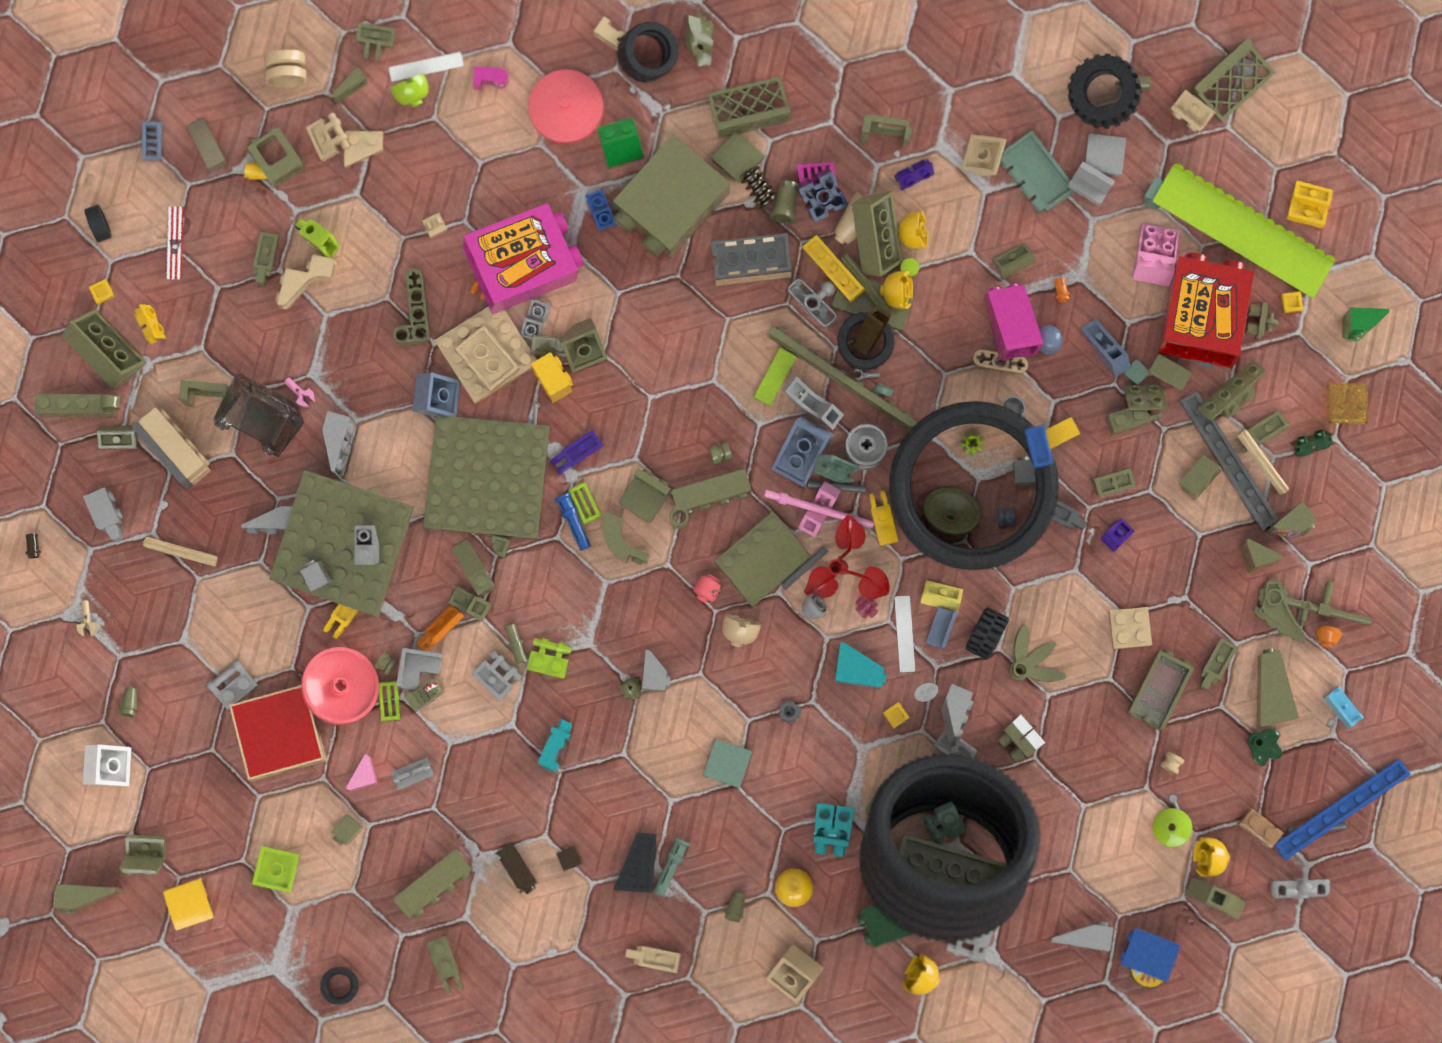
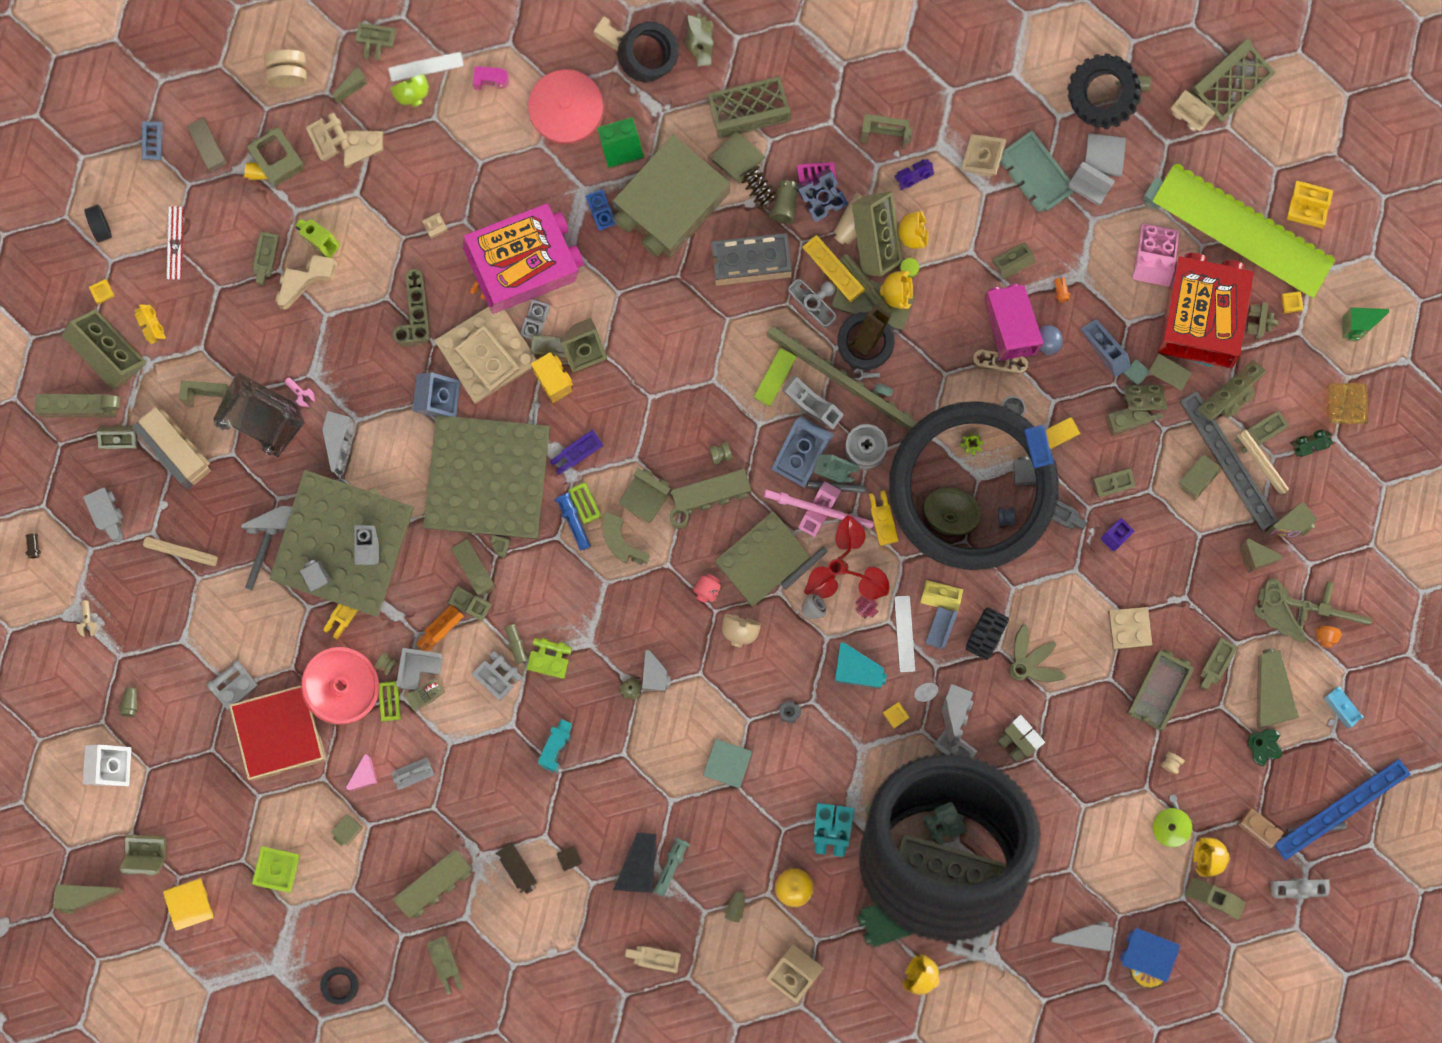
(258, 562): none -> dark grey bar

